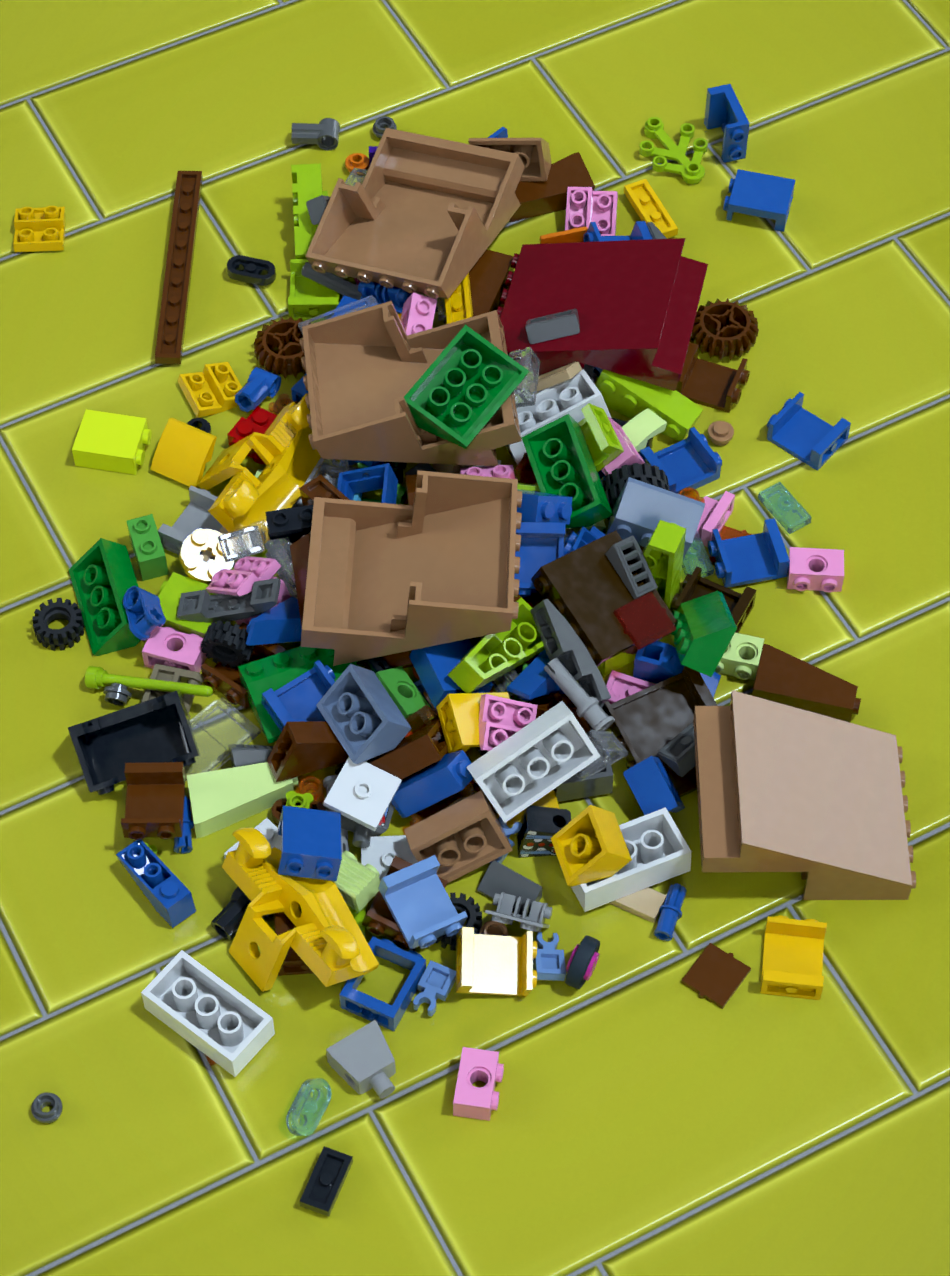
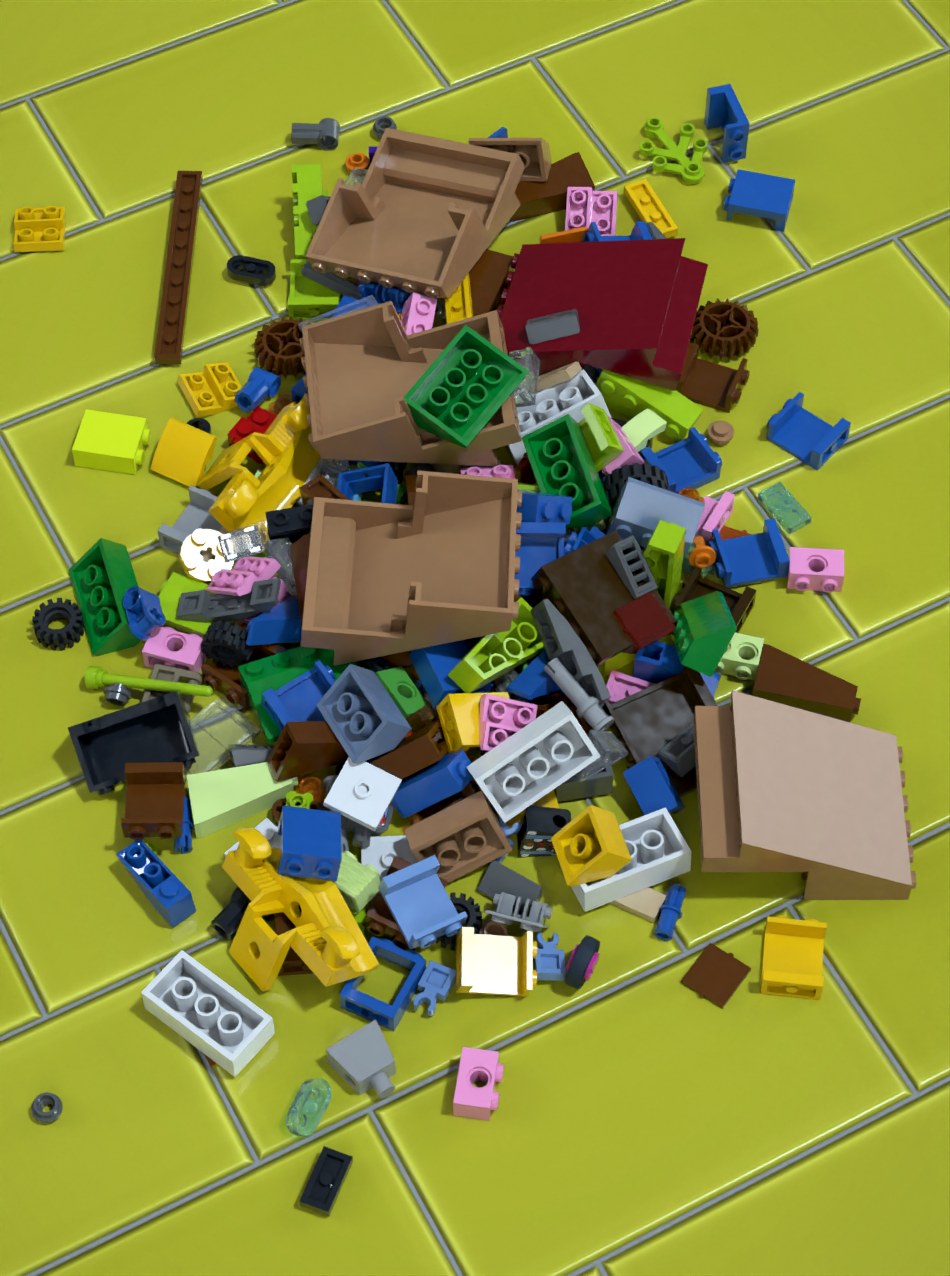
(147, 547): bright green brick -> none
(701, 555): none -> orange plate

